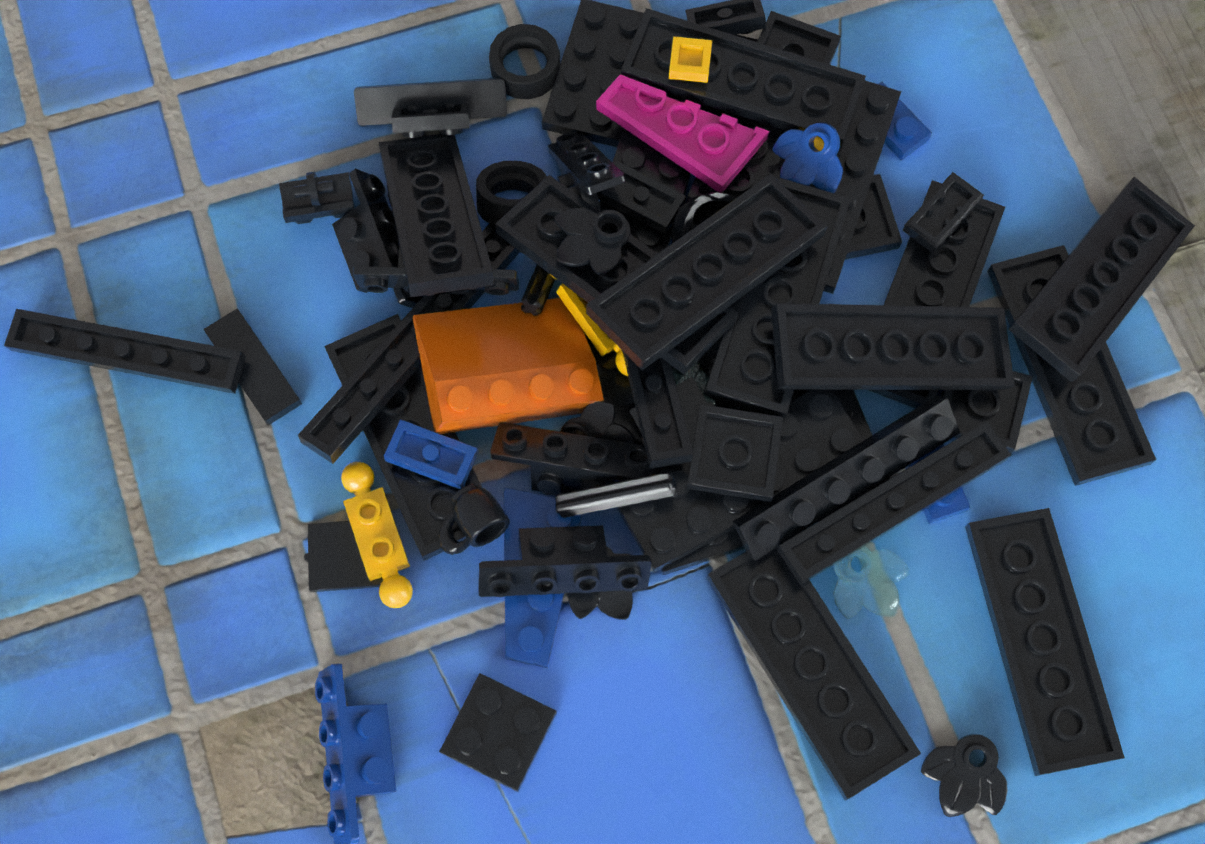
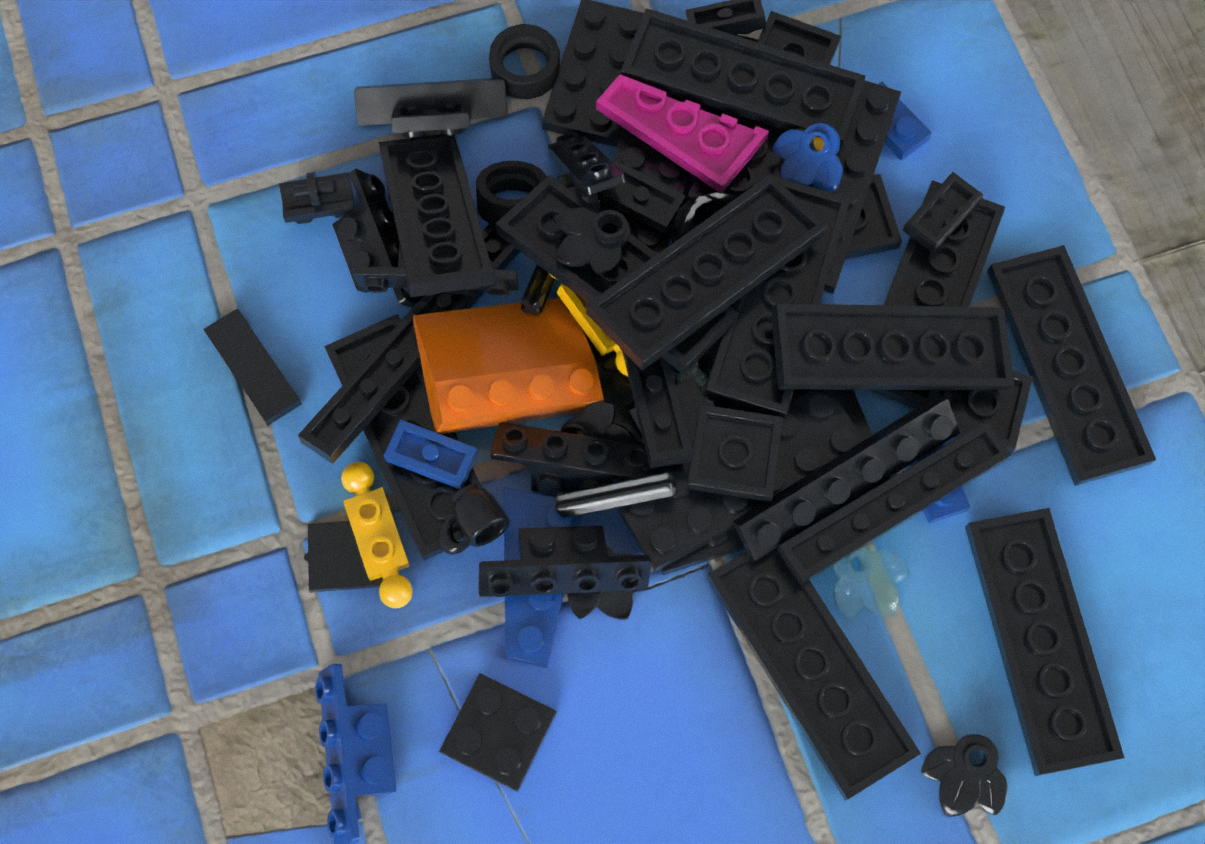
(125, 351): black plate -> none
(690, 59): yellow plate -> none
(1101, 279): black plate -> none

